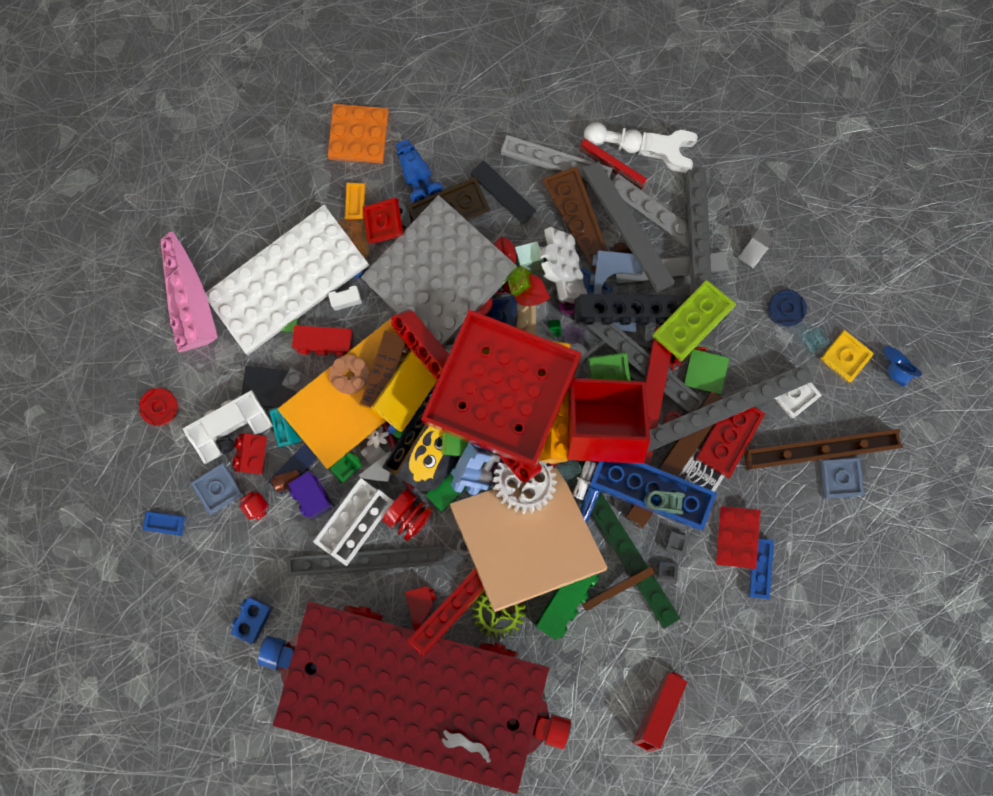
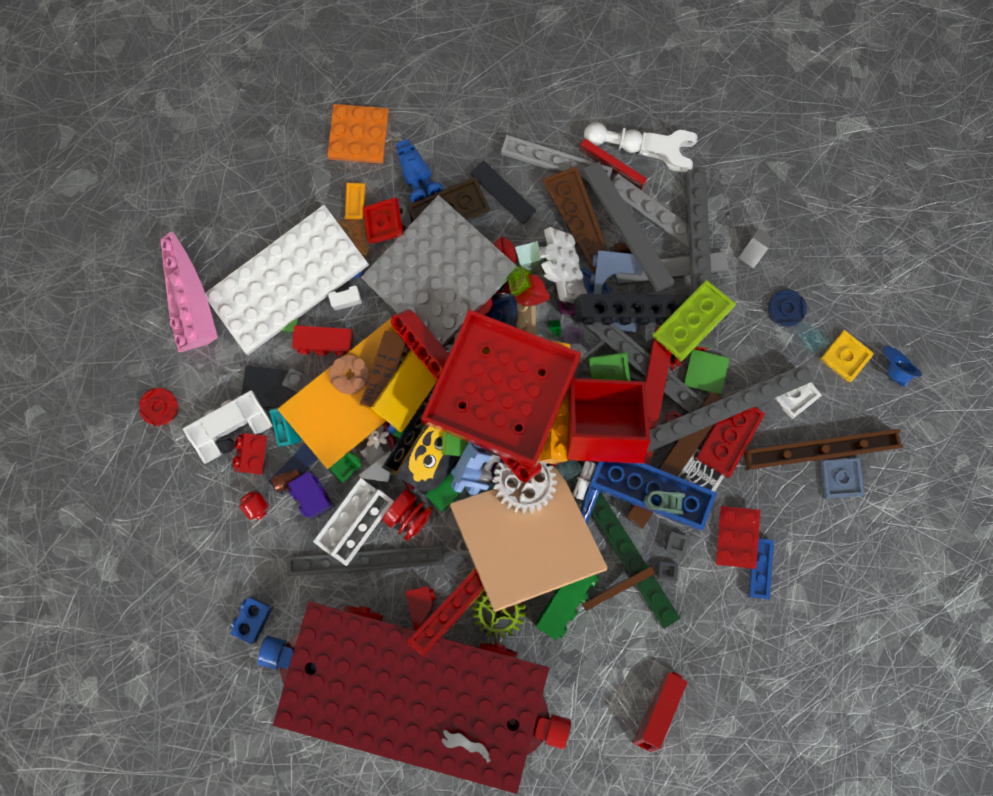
(164, 523): blue tile -> none
(217, 488): sand blue tile -> none

